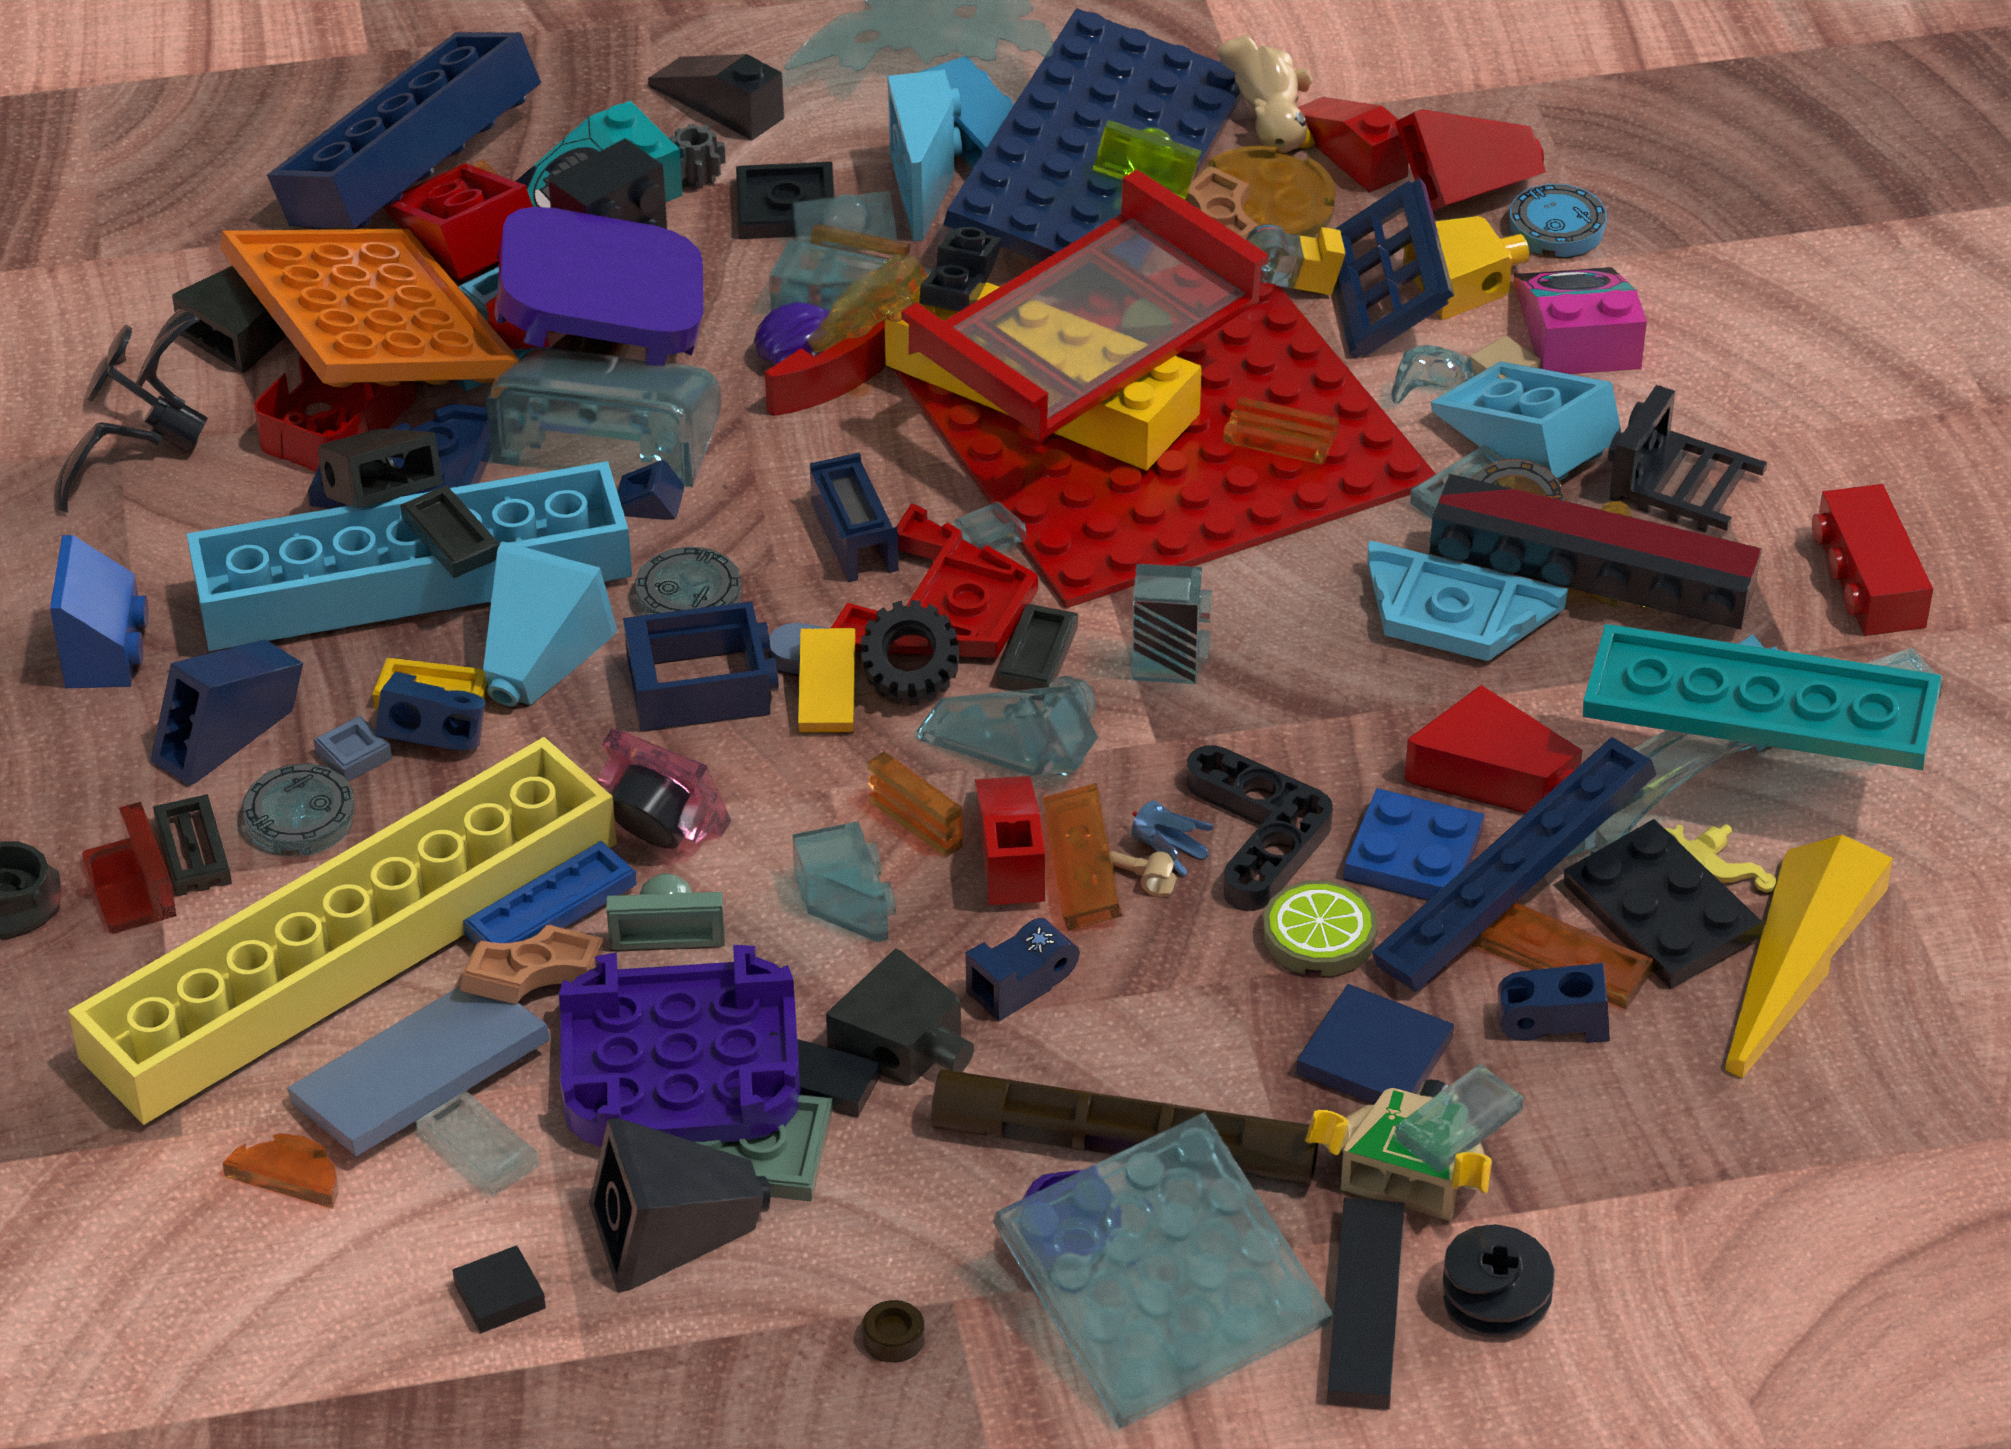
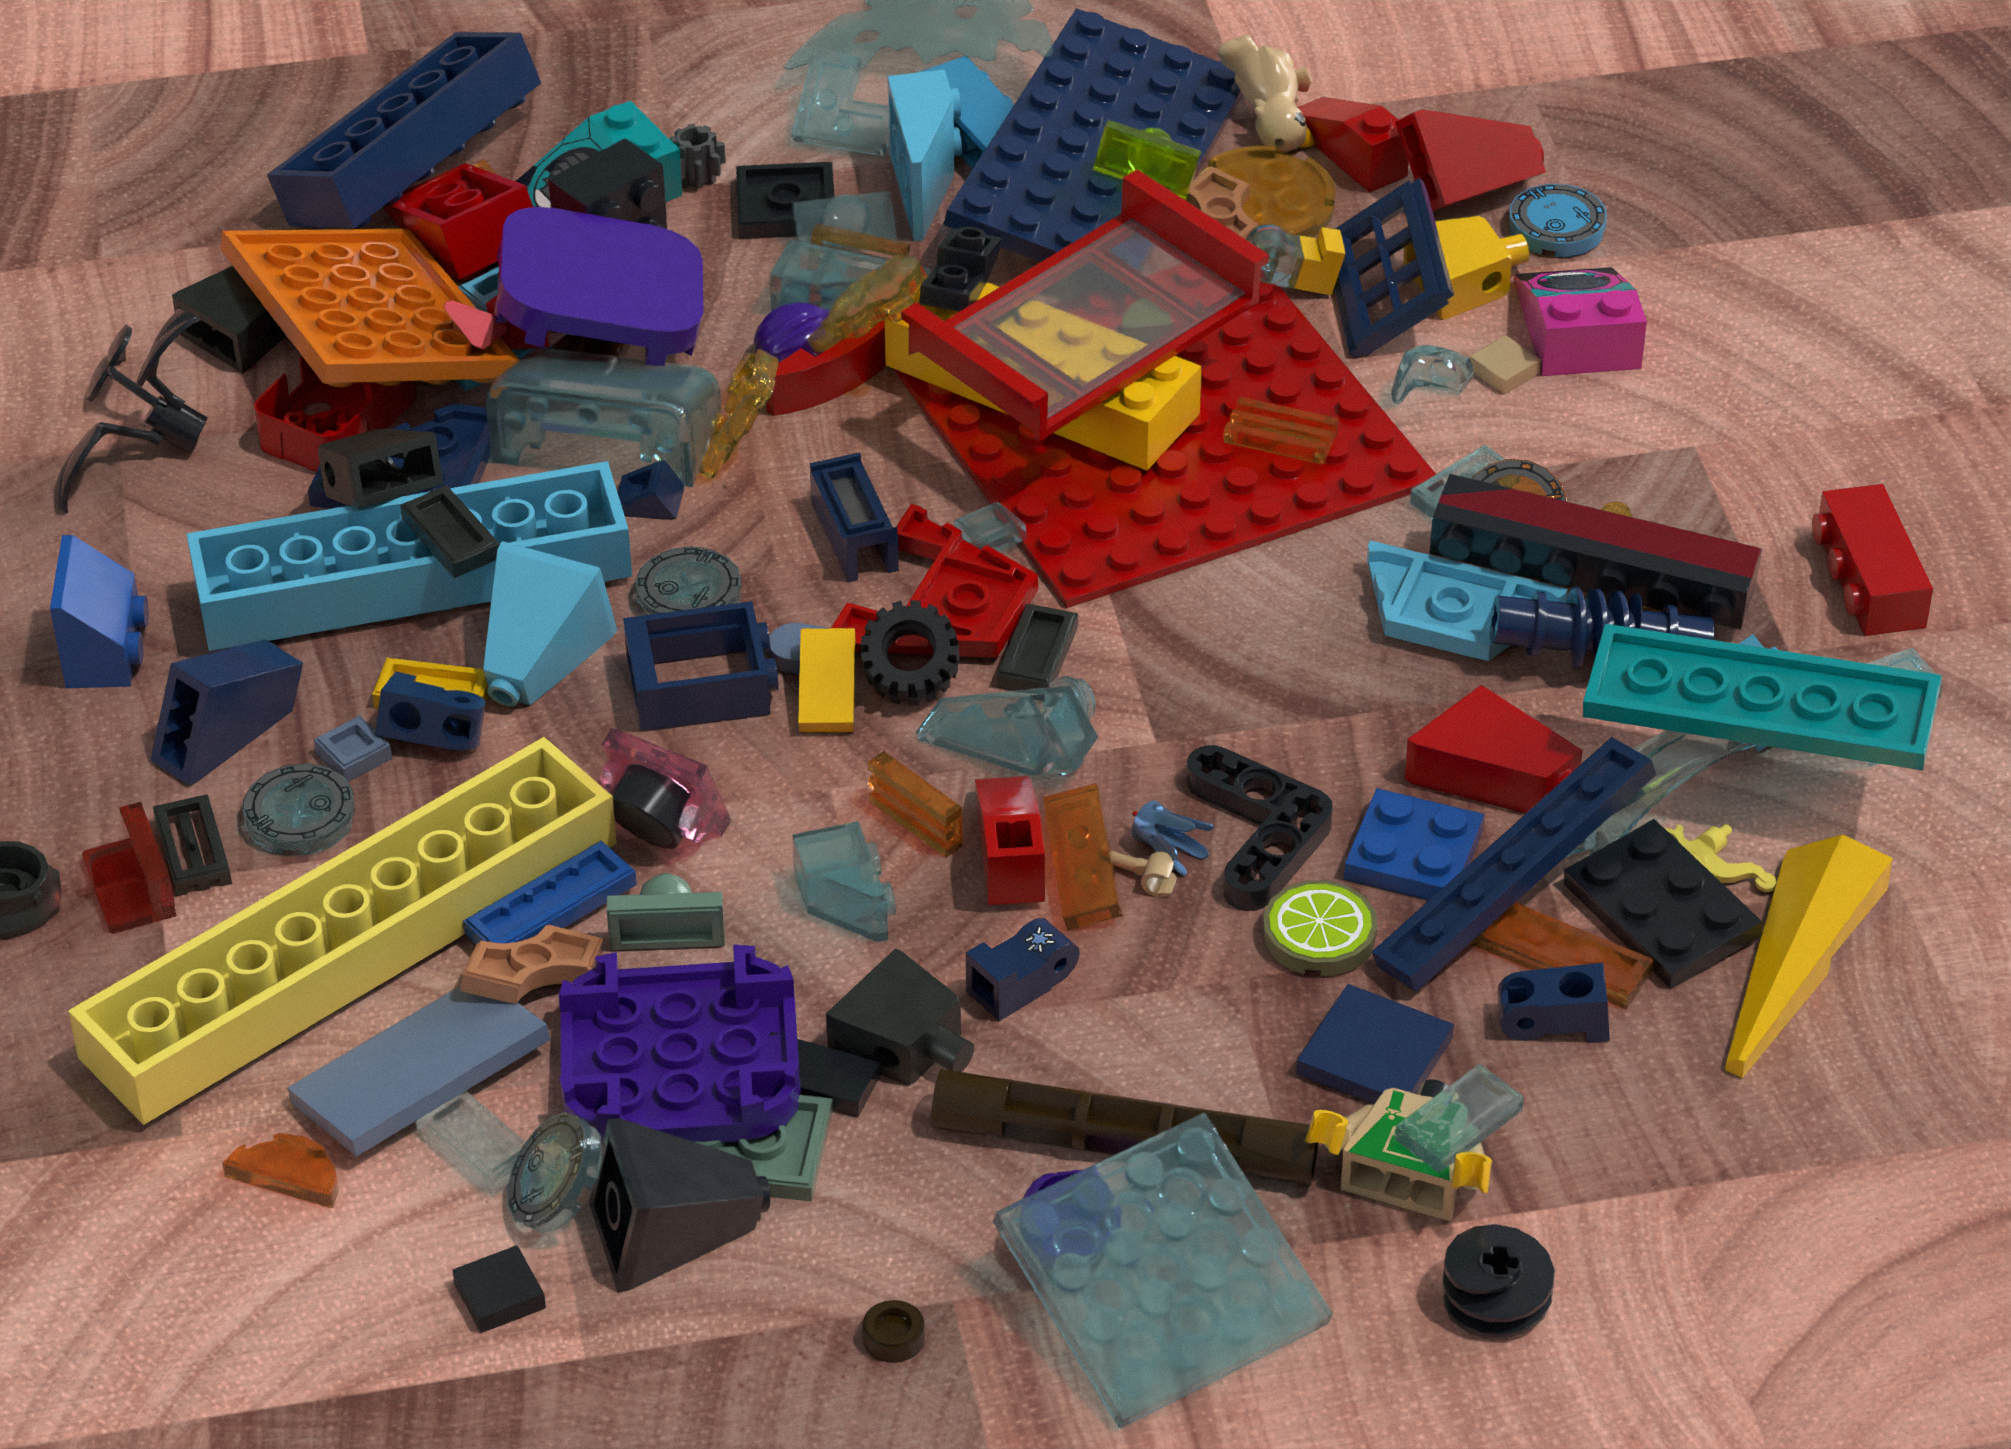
(476, 324): none -> coral slope
(552, 1171): none -> clear light blue tile
(726, 89): black slope -> none
(749, 392): none -> clear yellow tile
(831, 116): none -> clear light blue tile
(1167, 623): clear light blue brick -> none
(1366, 1303): black tile -> none
(1534, 415): medium azure slope -> none
(1581, 621): none -> dark blue piece
(1651, 453): black plate -> none

